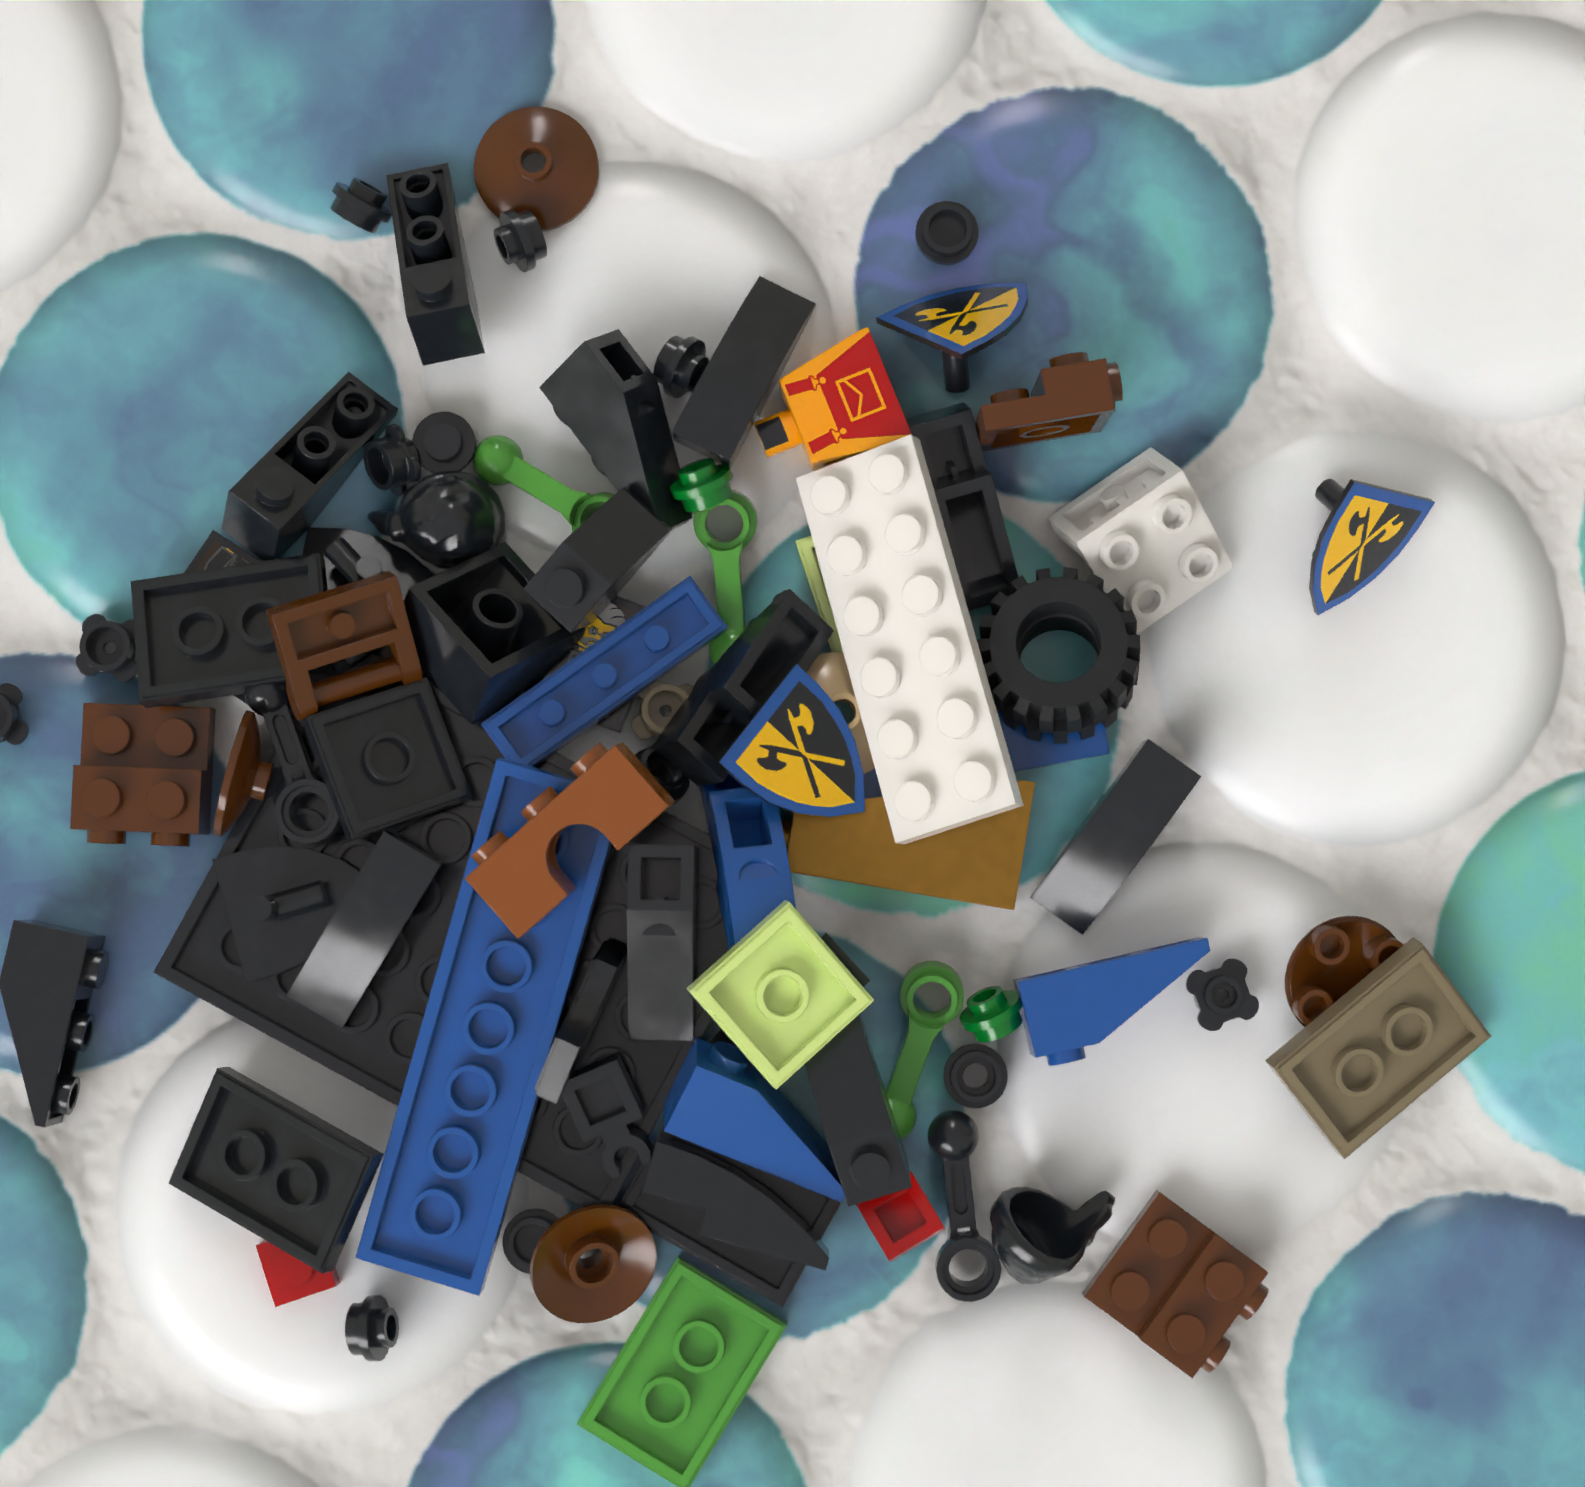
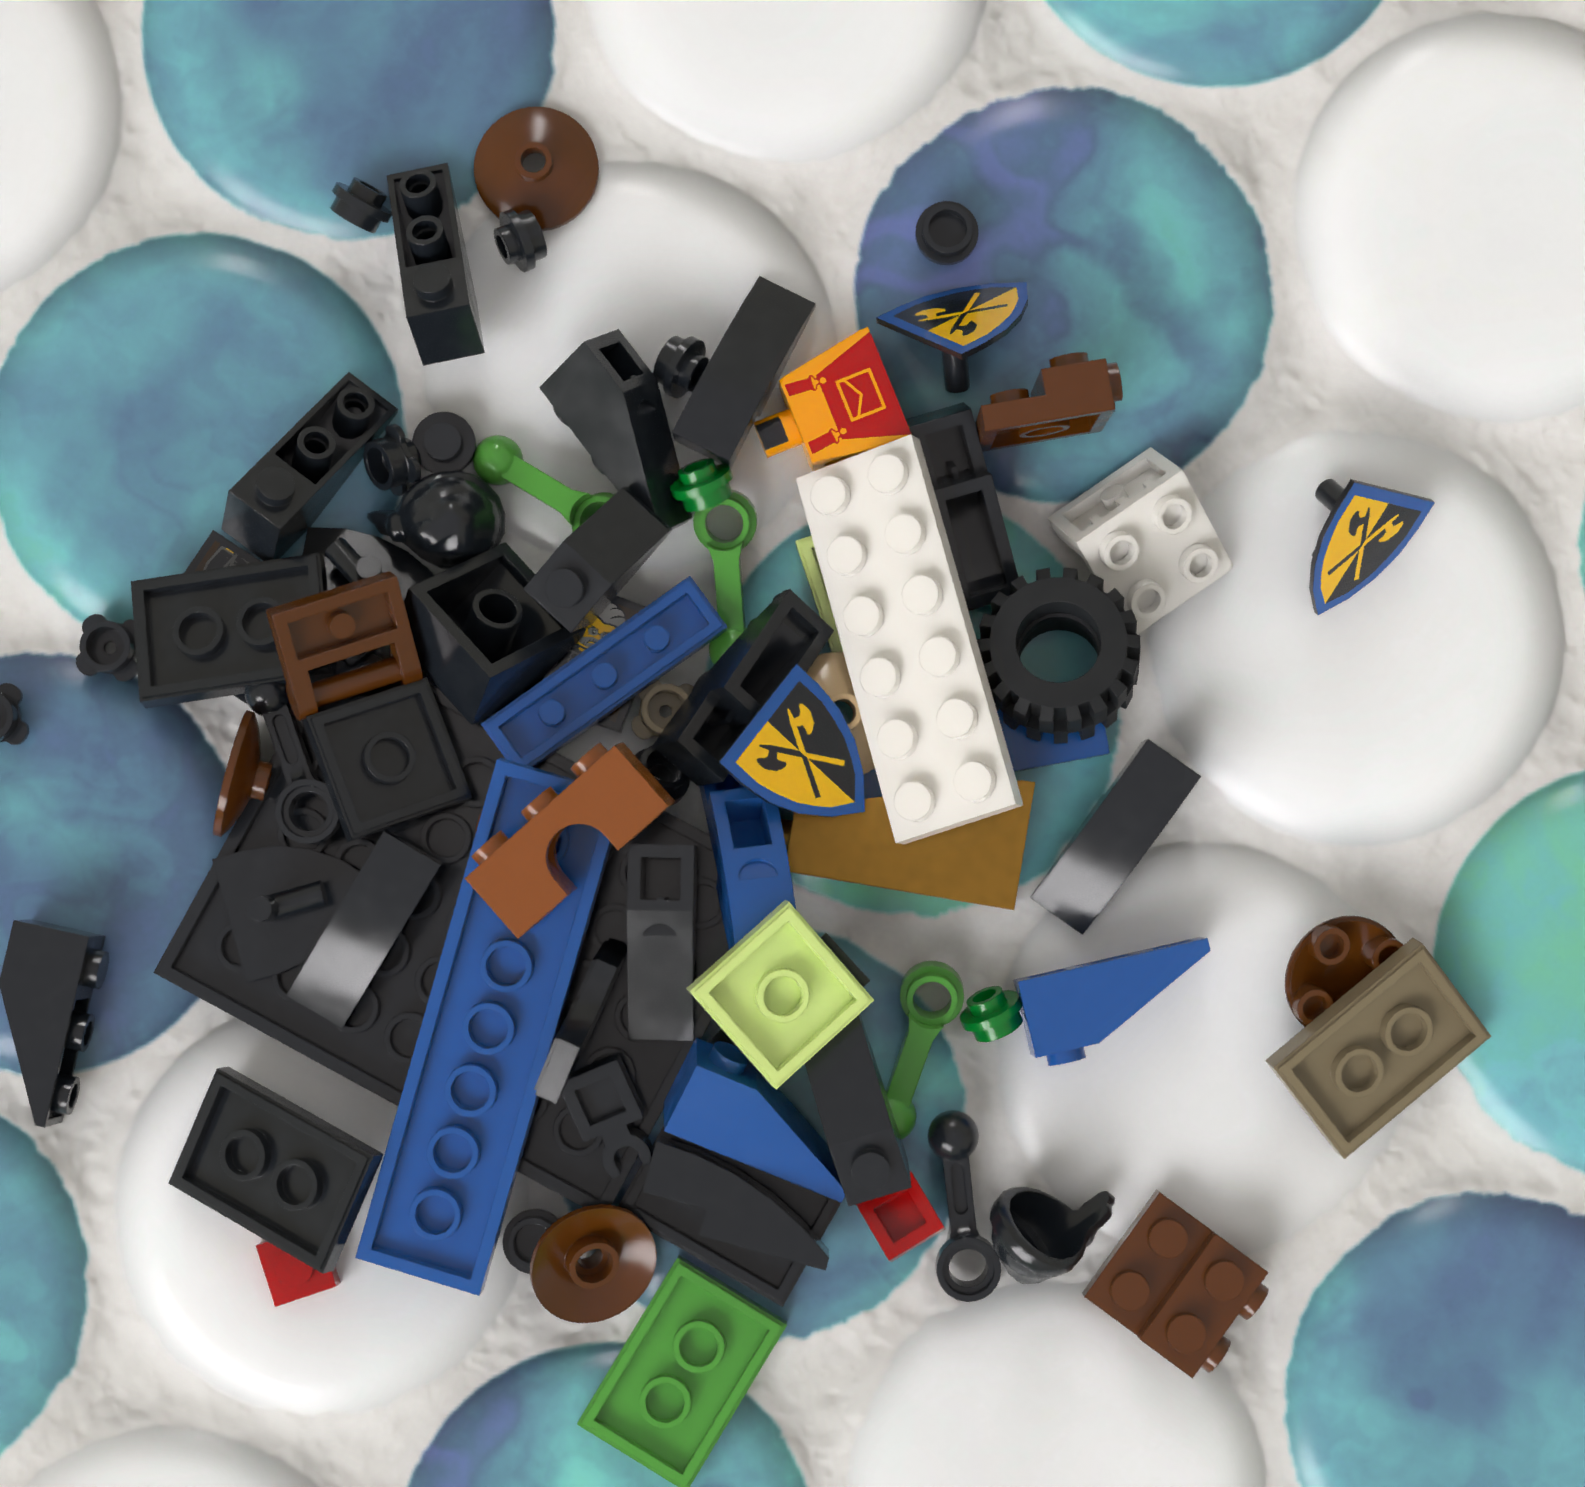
(144, 773): reddish brown plate -> none
(371, 1328): black plate -> none
(992, 1087): black plate -> none
(1239, 1000): black plate -> none

